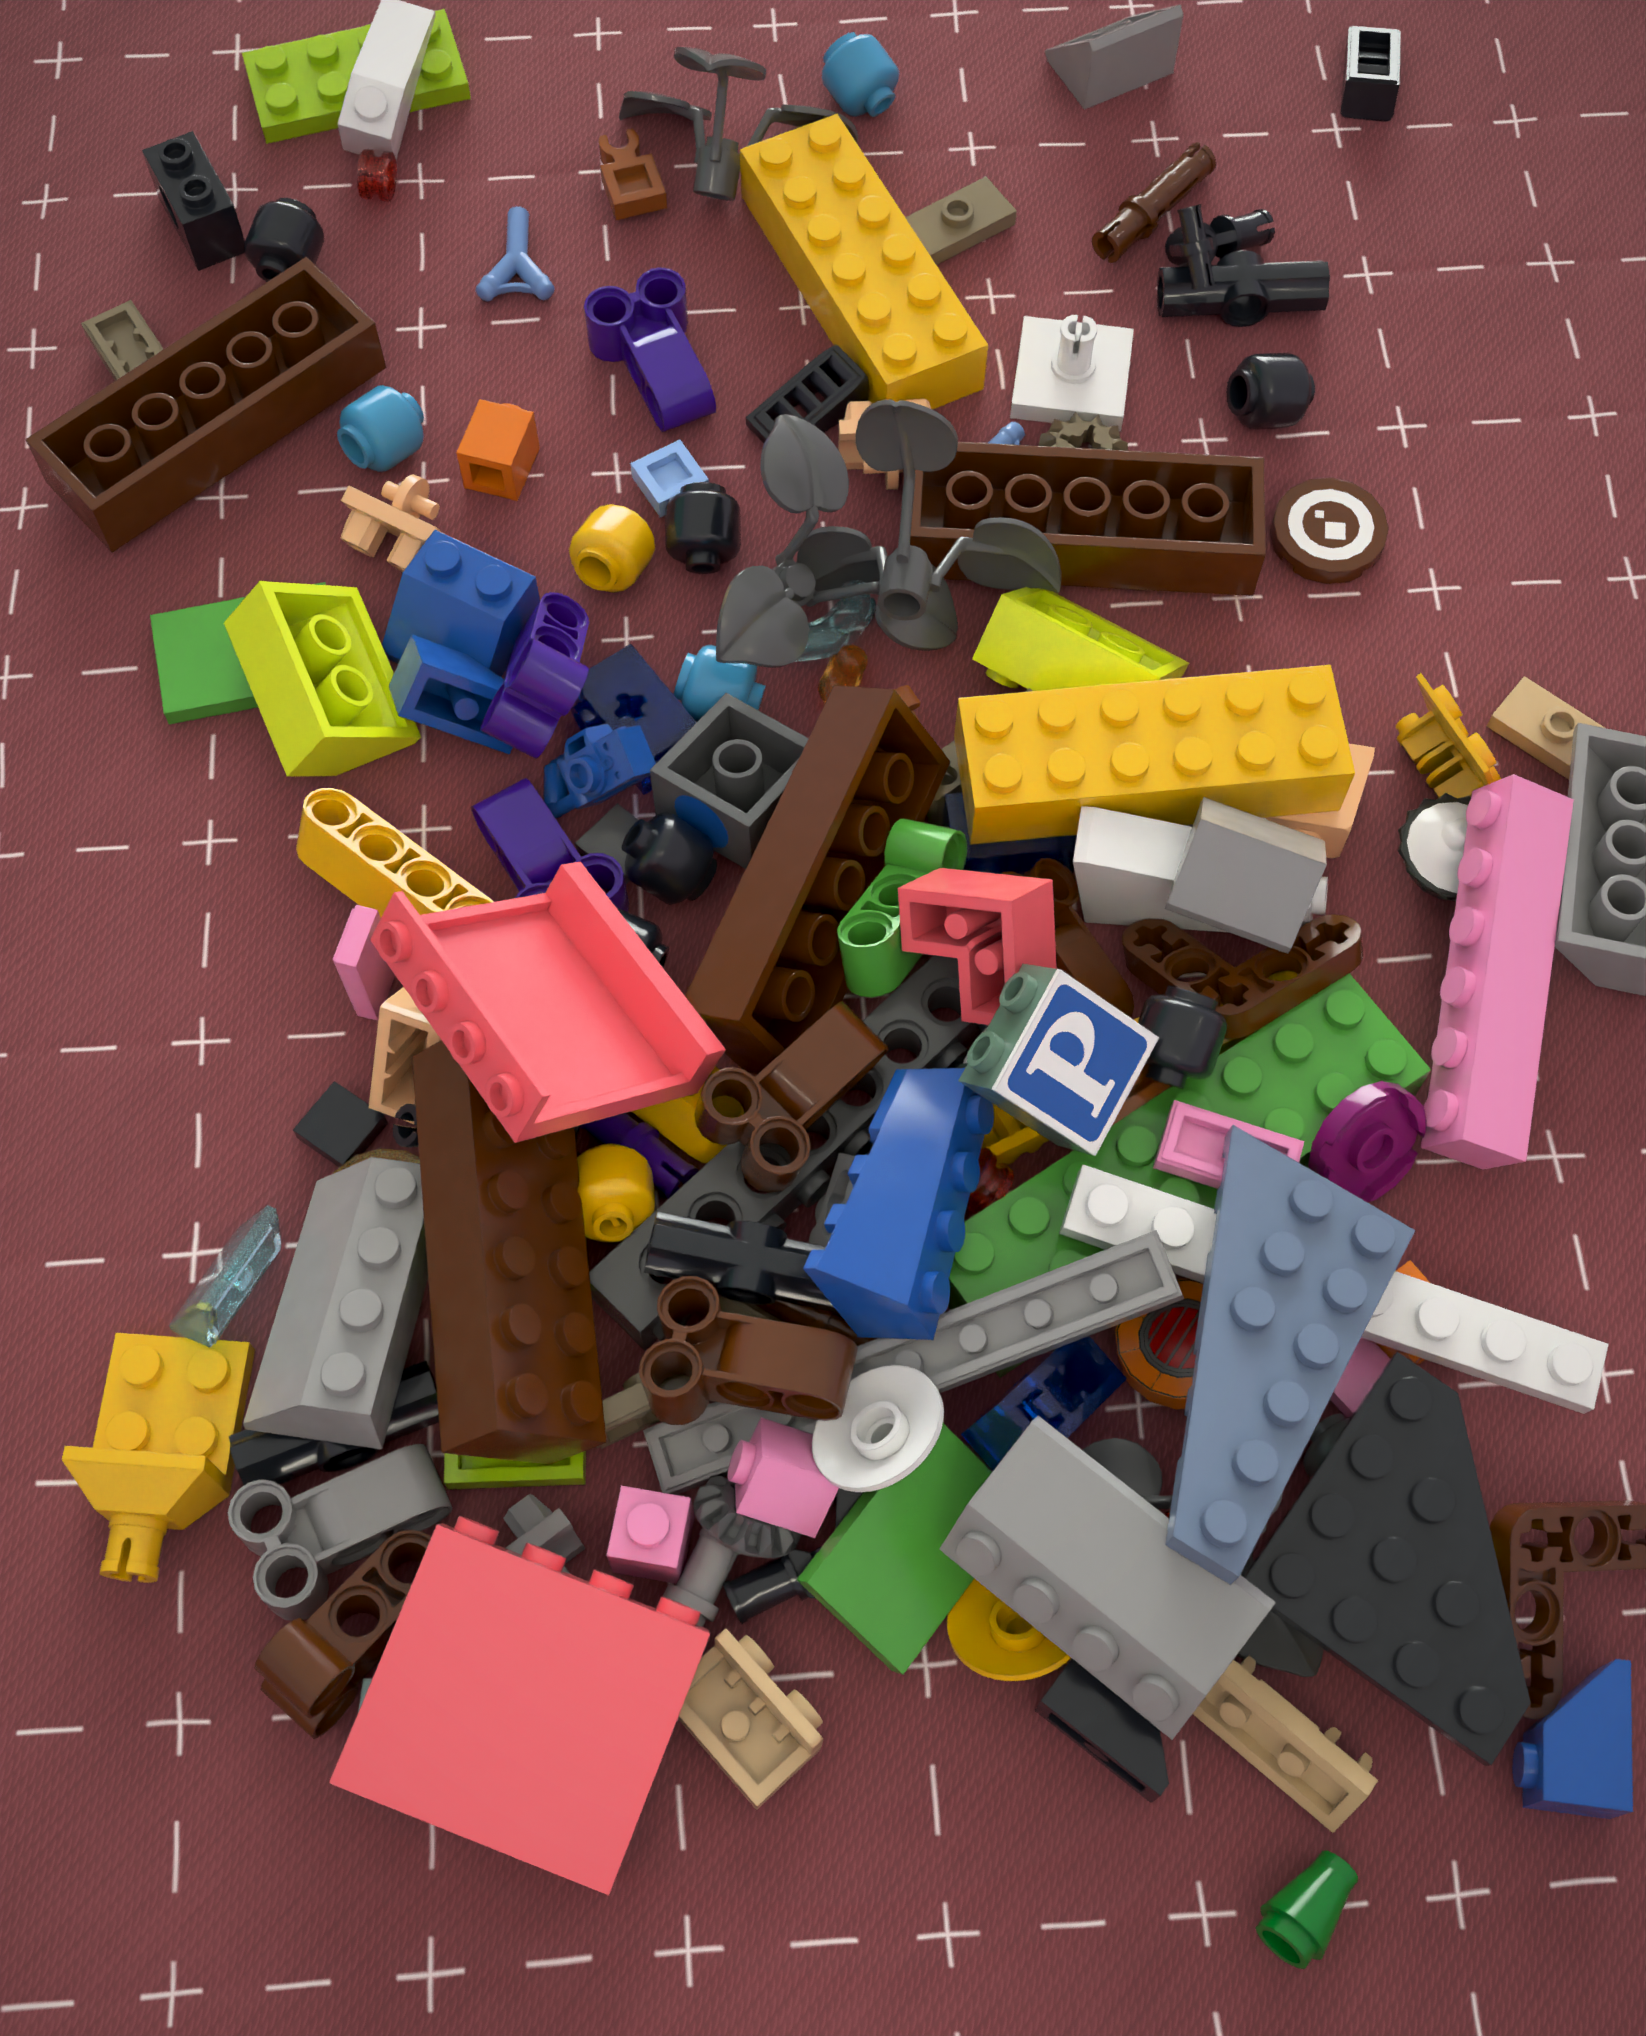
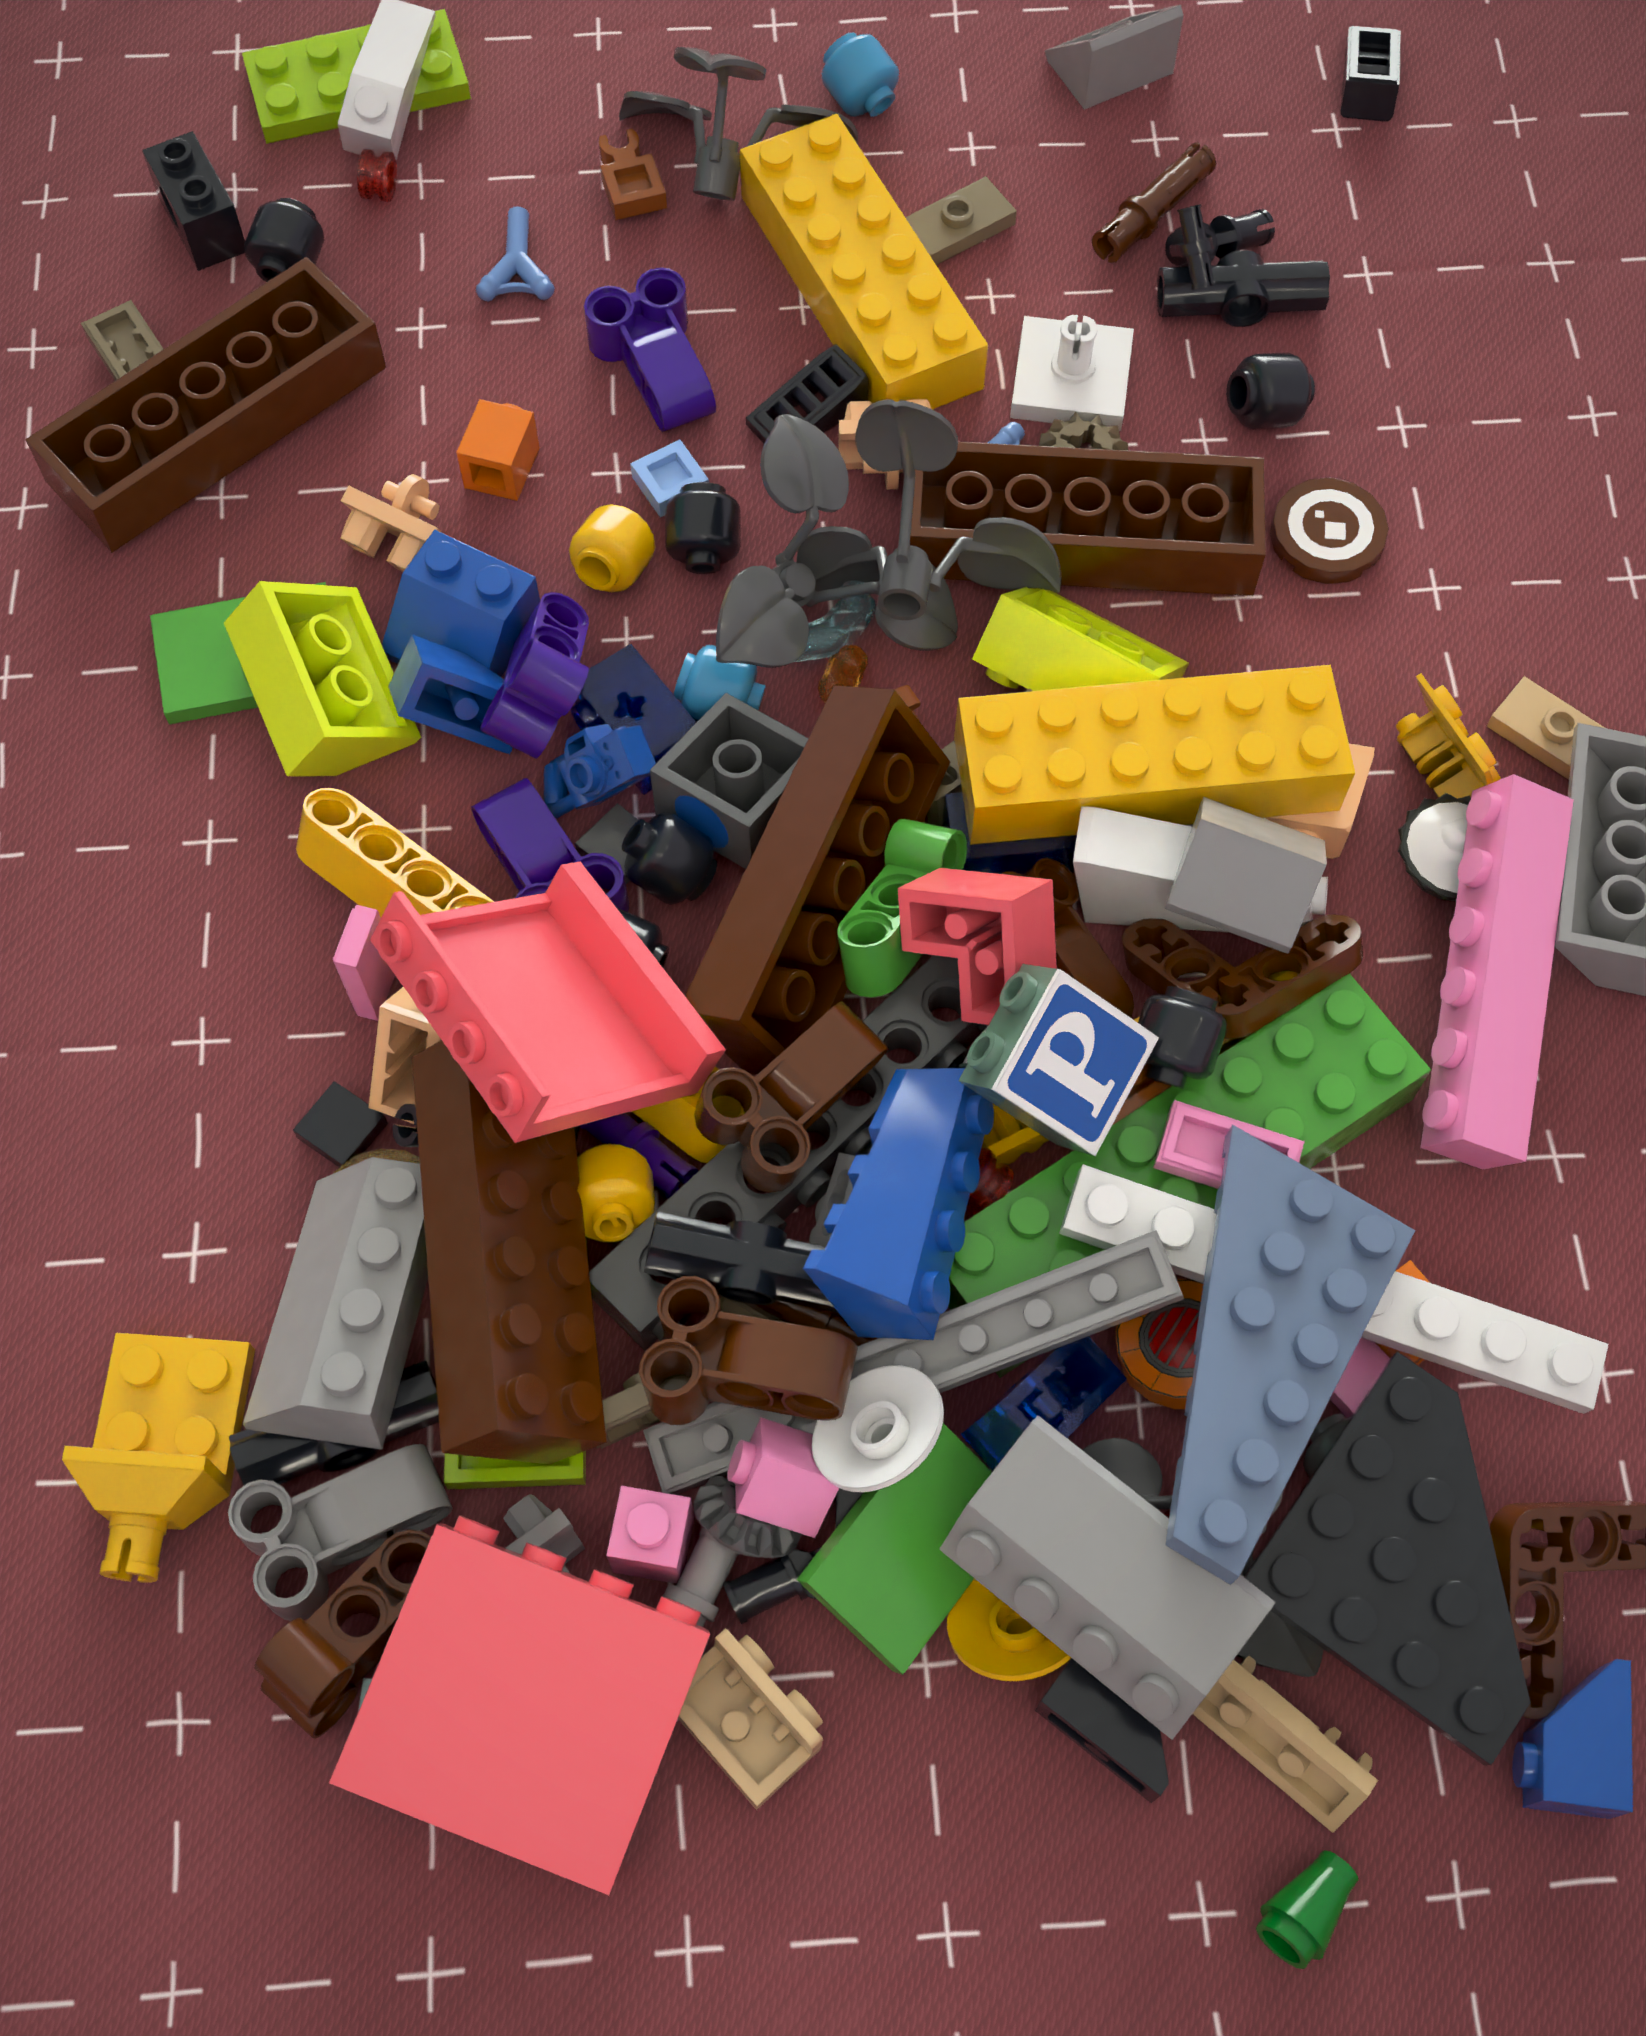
(229, 1279): clear light blue slope -> none
(381, 428): dark azure head -> none
(1369, 1140): magenta tile -> none

